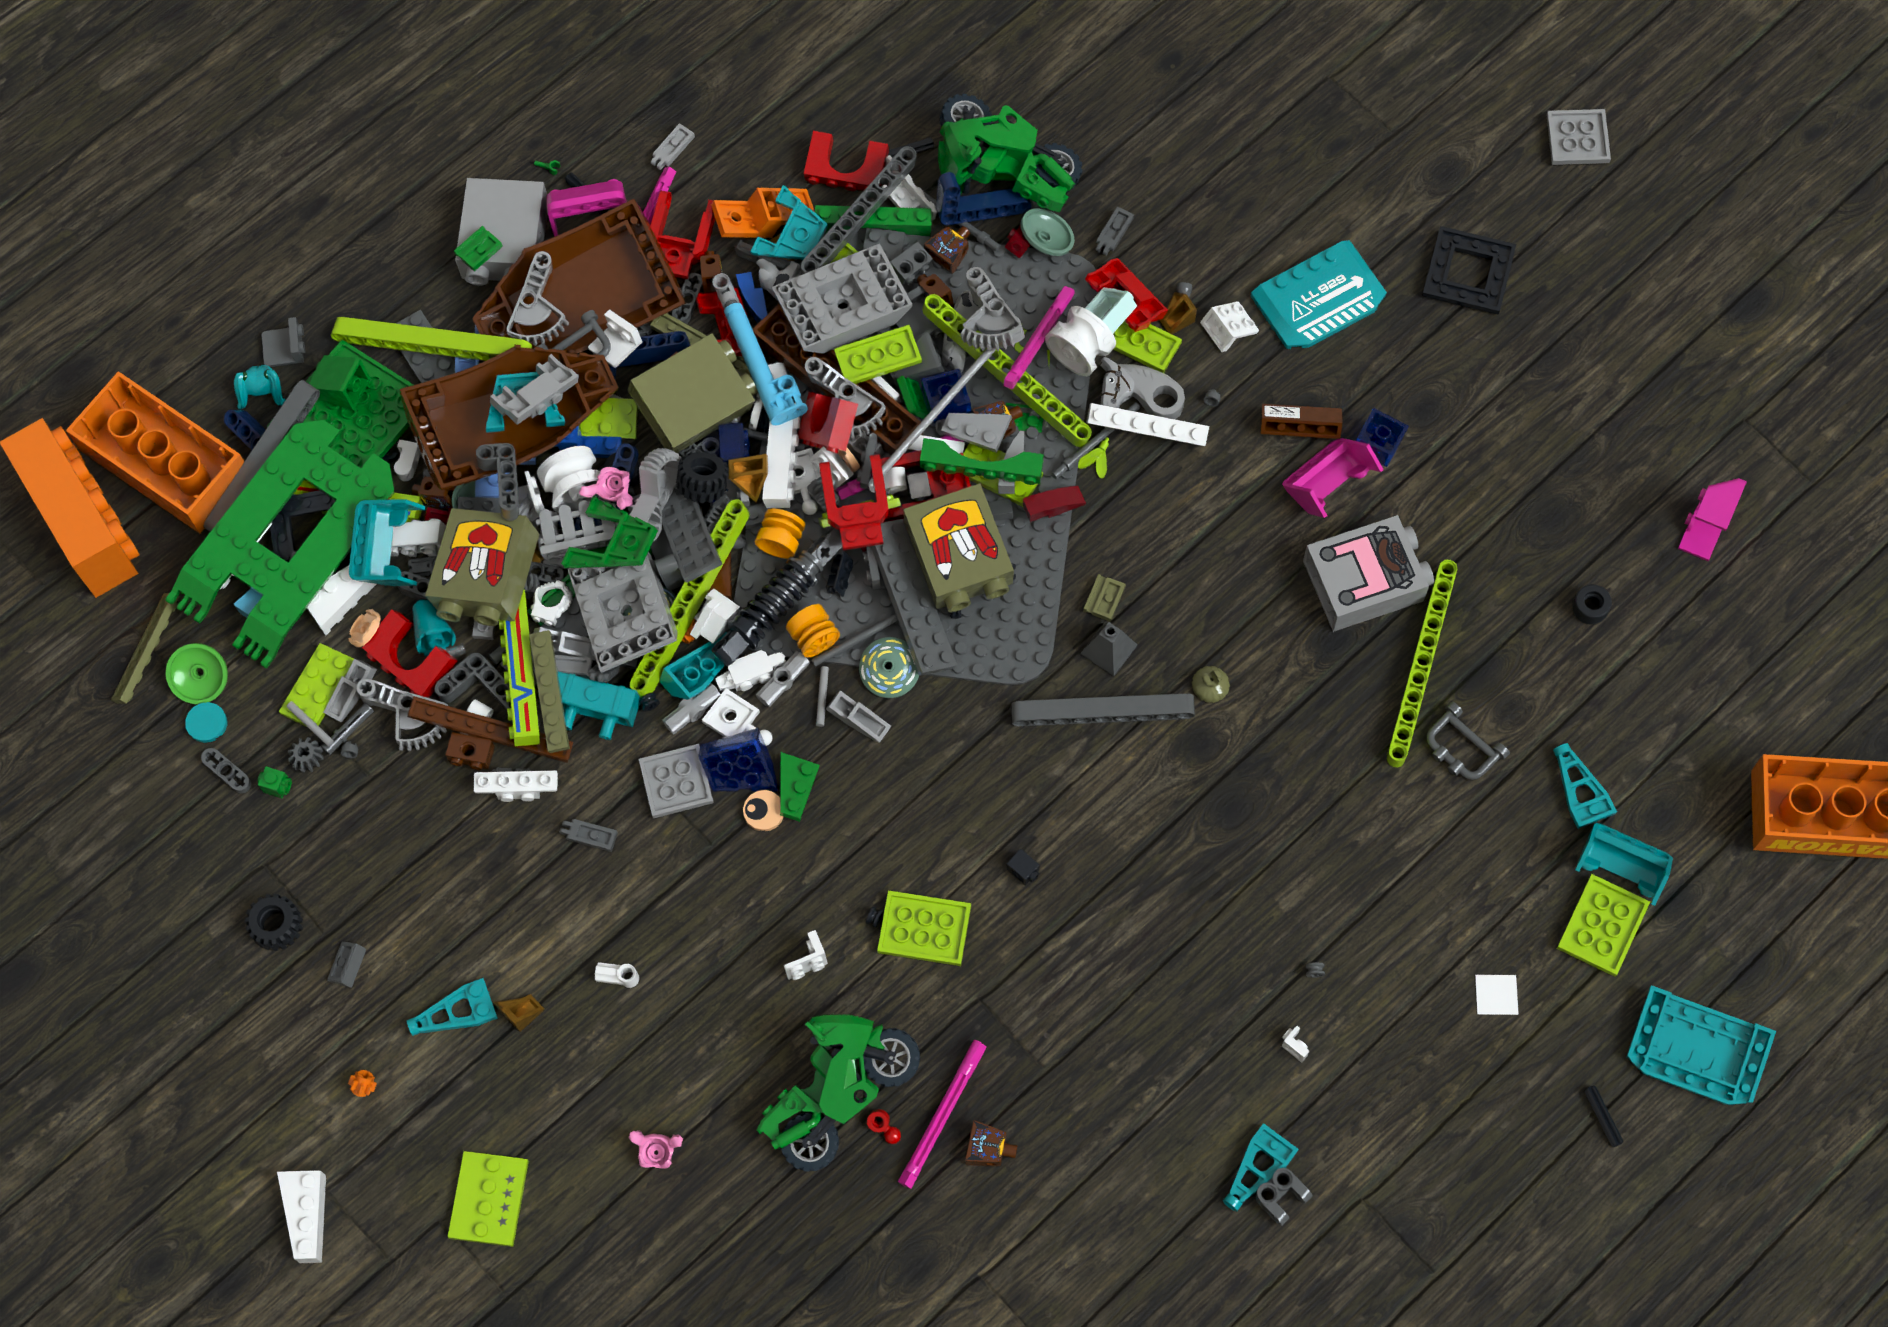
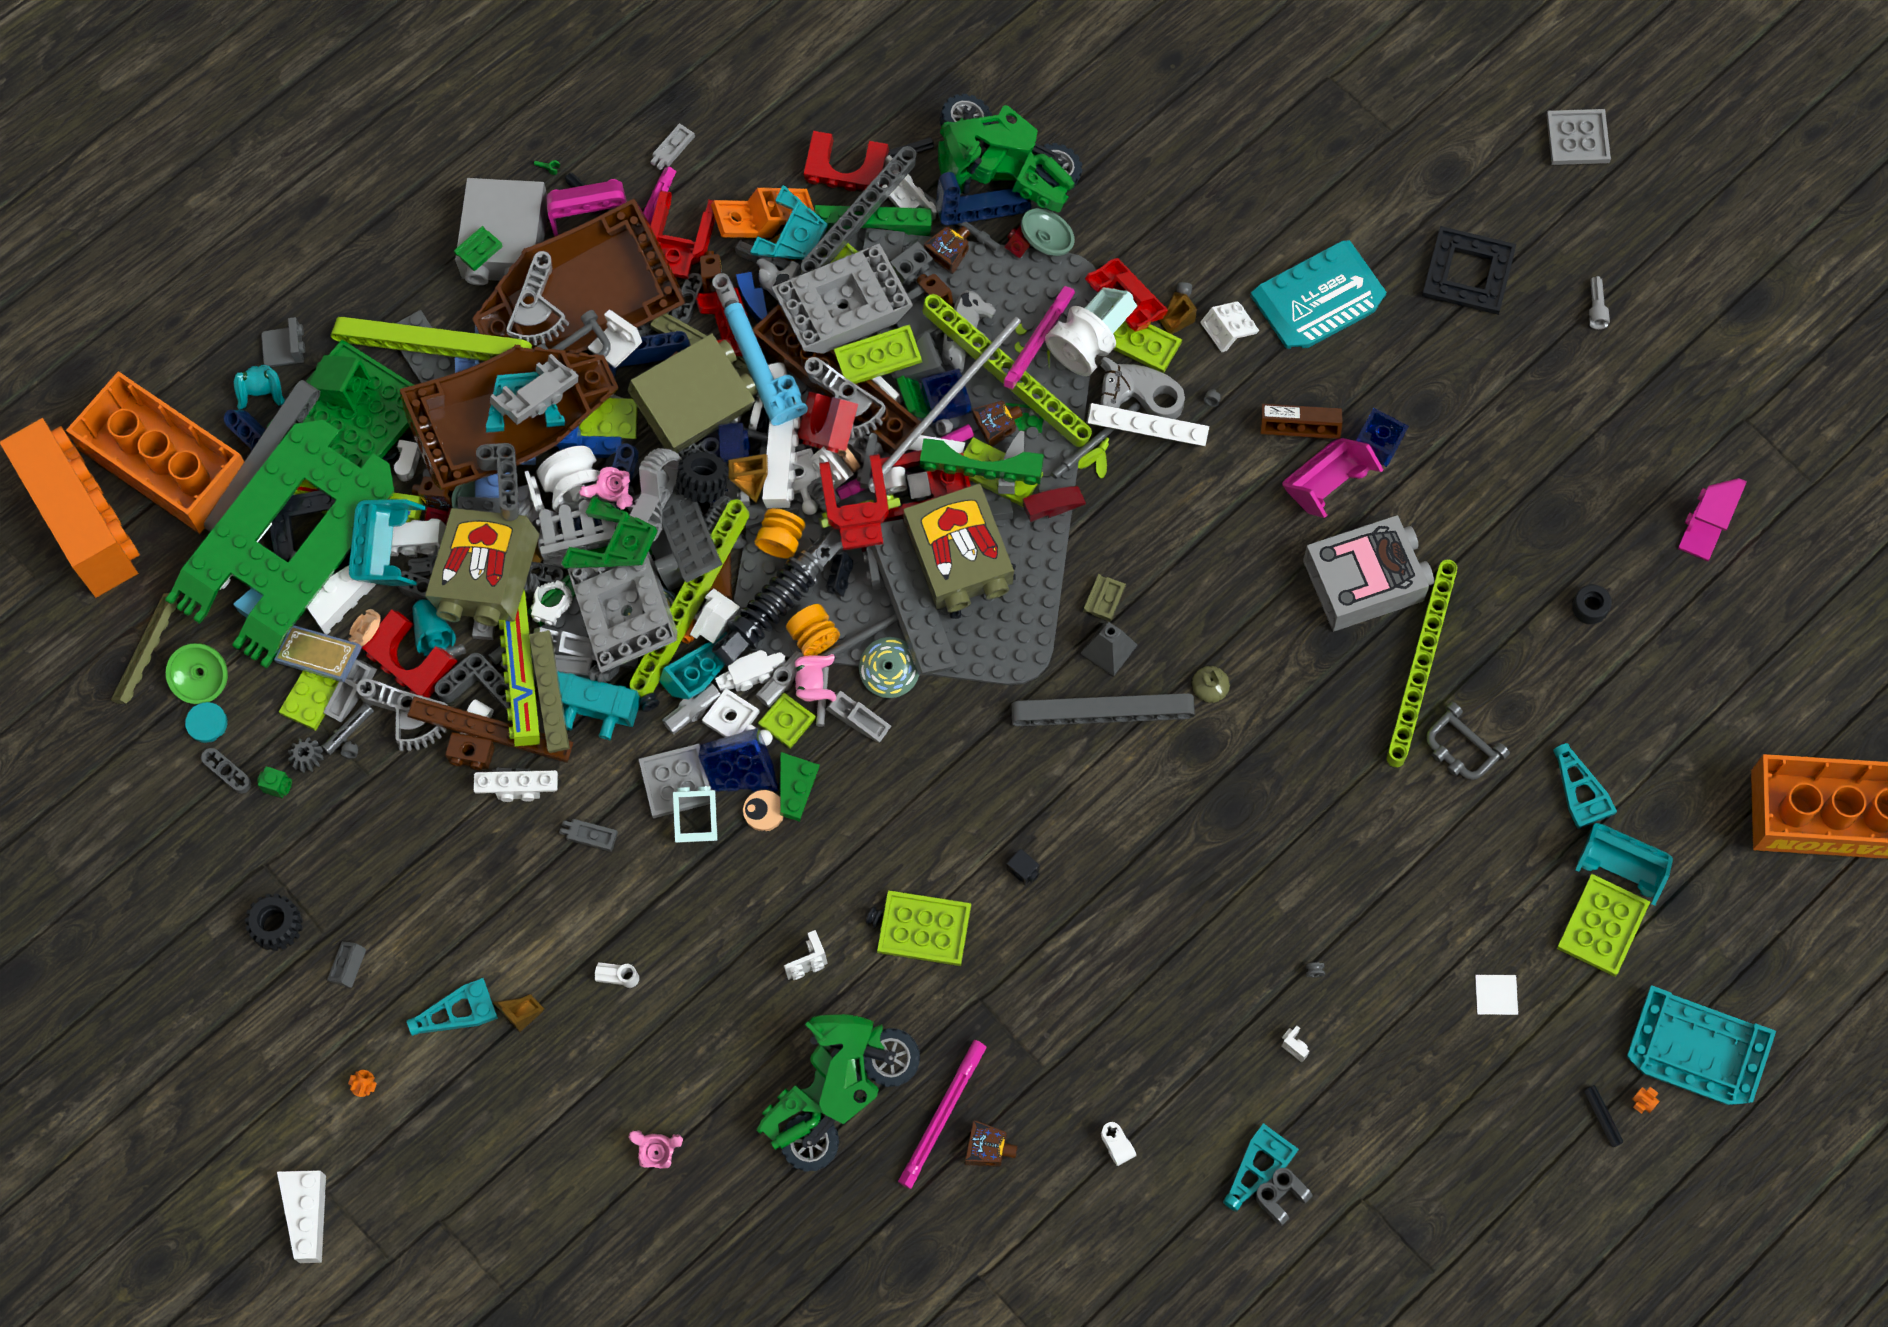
(310, 723): light grey bar -> none
(318, 653): none -> pearl gold tile
(488, 1199): lime plate -> none
(692, 837): none -> light aqua window
(787, 720): none -> lime tile
(810, 678): none -> bright pink hair
(891, 1134): red plate -> none
(977, 429): light grey wing -> none
(992, 316): light grey arm -> none
(1114, 230): dark grey hinge -> none
(1118, 1147): none -> white piece
(1599, 312): none -> light grey piece
(1645, 1100): none -> orange gear

